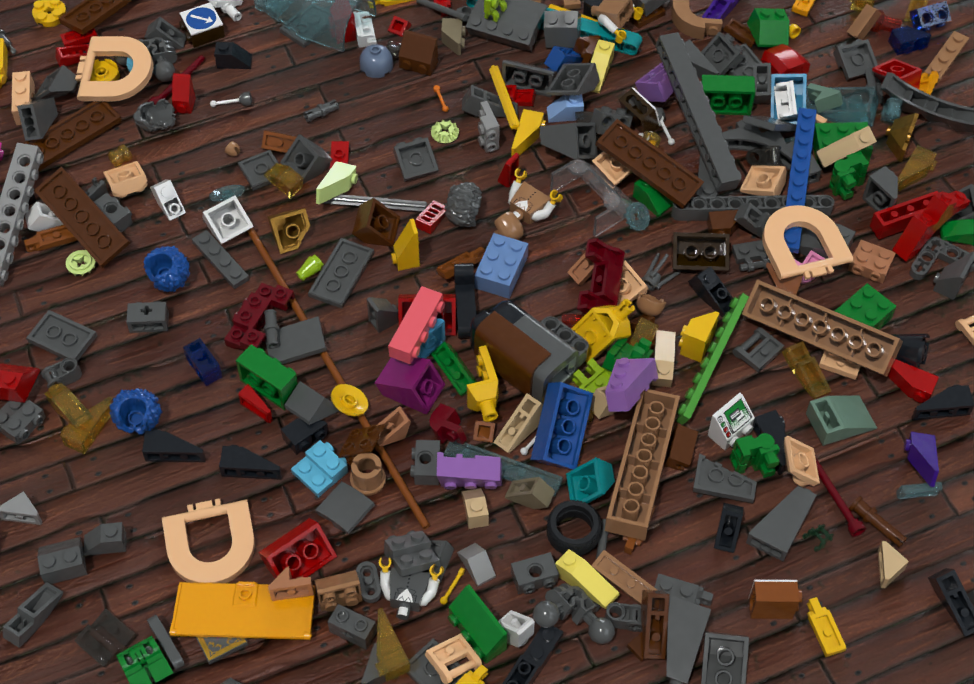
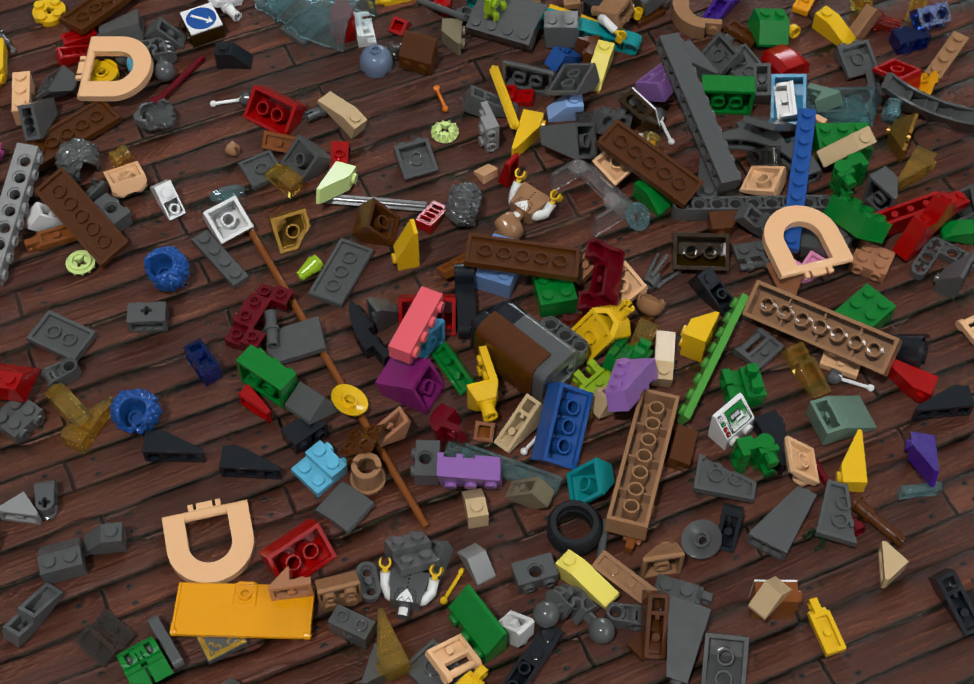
(46, 499): none -> dark grey piece
(75, 153): none -> dark grey hair
(127, 25): none -> dark grey slope
(183, 93): red slope -> none
(273, 110): none -> red slope
(344, 114): none -> tan slope
(365, 335): none -> black slope
(486, 173): none -> light nougat slope
(522, 257): none -> reddish brown plate
(553, 296): none -> green brick
(662, 559): none -> medium nougat slope
(695, 533): none -> dark grey dish
(744, 381): none -> green hips
(769, 597): none -> tan slope
(832, 27): none -> yellow slope
(835, 515): none -> dark grey wing
(836, 377): none -> hinge
(854, 466): none -> yellow slope
(857, 218): none -> green brick

